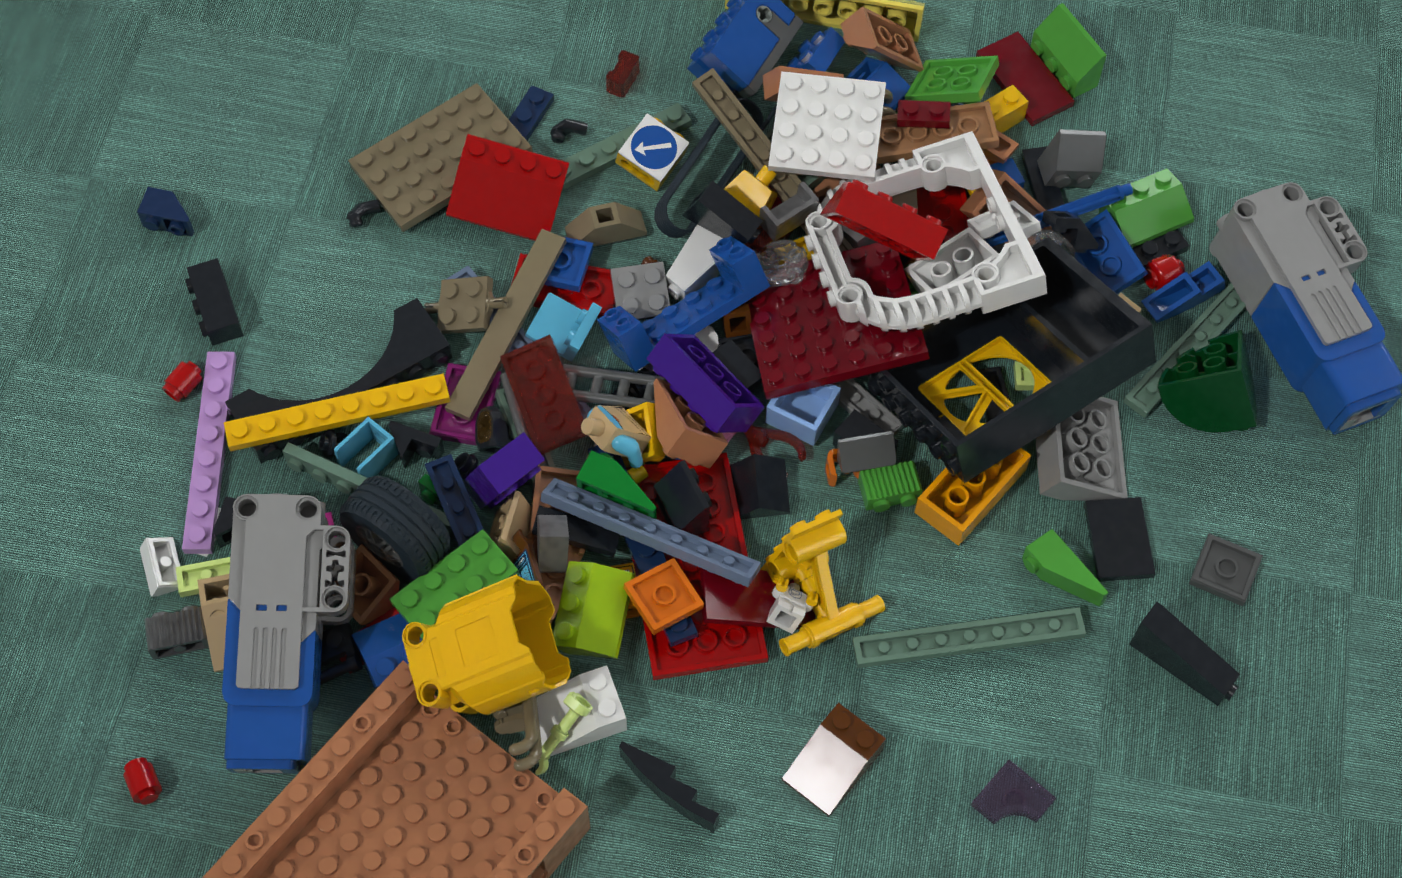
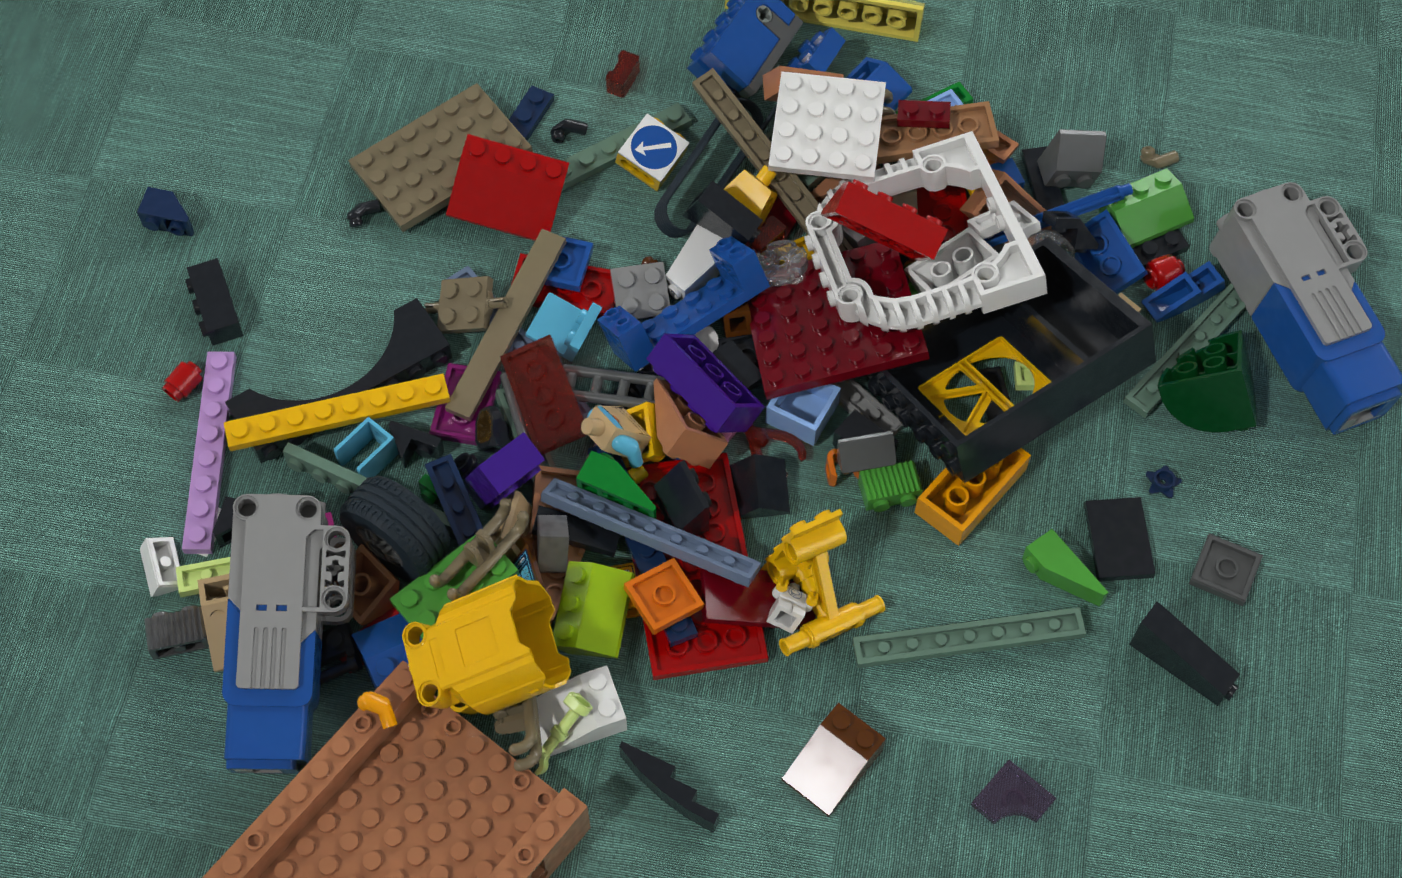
(142, 781): red brick -> none
(329, 441): black plate -> none
(380, 705): none -> light orange arm
(482, 552): none -> dark tan piece
(607, 224): dark tan slope -> none
(789, 213): flat silver panel -> none
(881, 39): nougat slope -> none
(953, 79): bright green plate -> none
(1008, 108): yellow brick -> none
(1031, 77): dark red tile -> none
(1068, 51): bright green slope -> none
(1083, 455): light grey slope -> none
(1158, 161): none -> dark tan arm
(1165, 475): none -> dark blue plate

